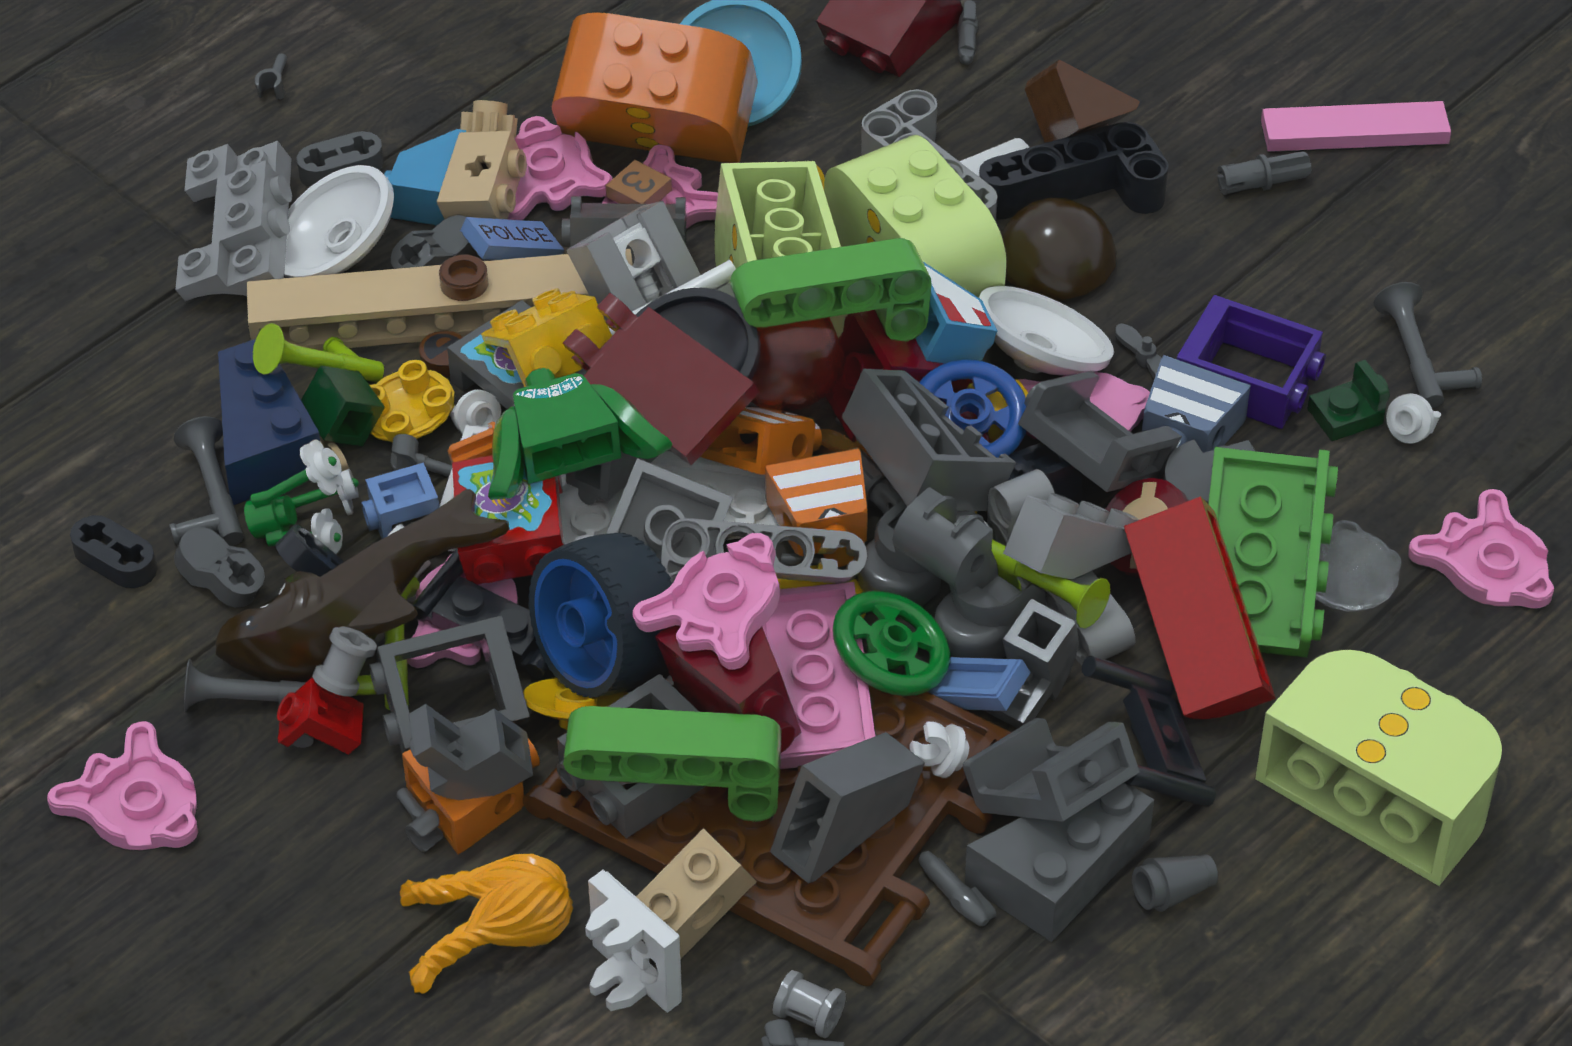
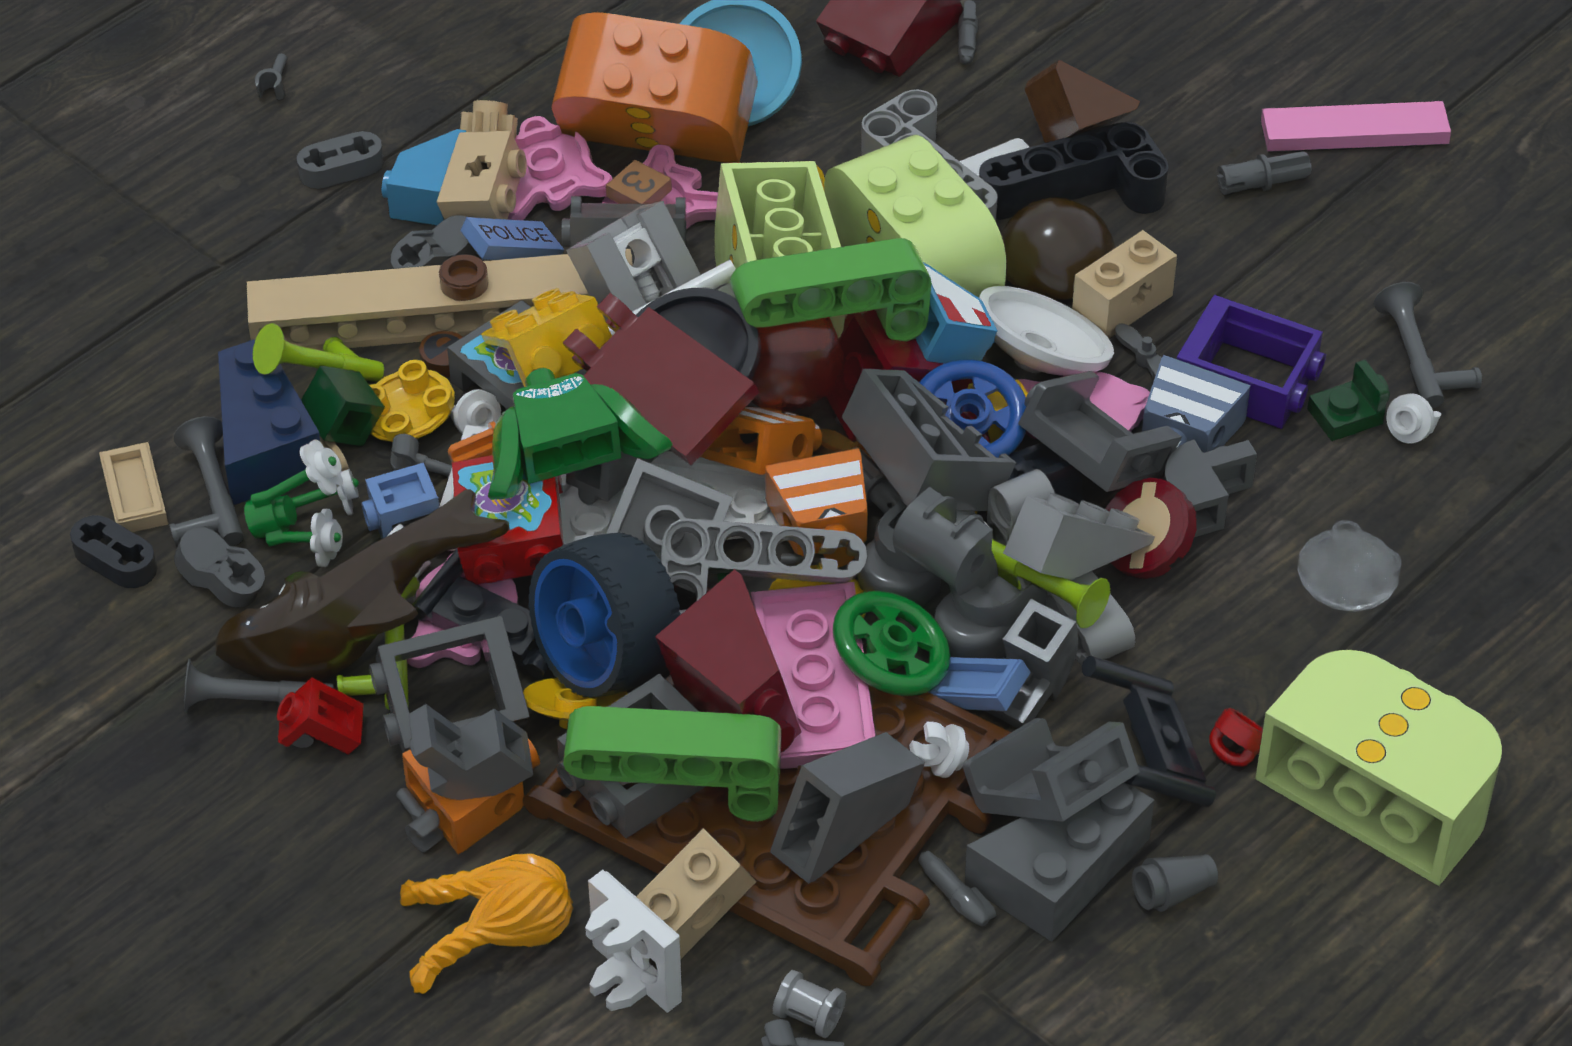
(133, 487): none -> tan tile
(135, 798): bright pink tile -> none
(248, 220): light grey bracket -> none
(306, 552): black beam -> none
(337, 221): white dish -> none
(344, 661): light grey bush -> none
(718, 600): bright pink tile -> none
(1125, 283): none -> tan brick
(1199, 611): red brick -> none
(1240, 730): none -> red tile
(1273, 534): bright green bracket -> none
(1489, 556): bright pink tile -> none

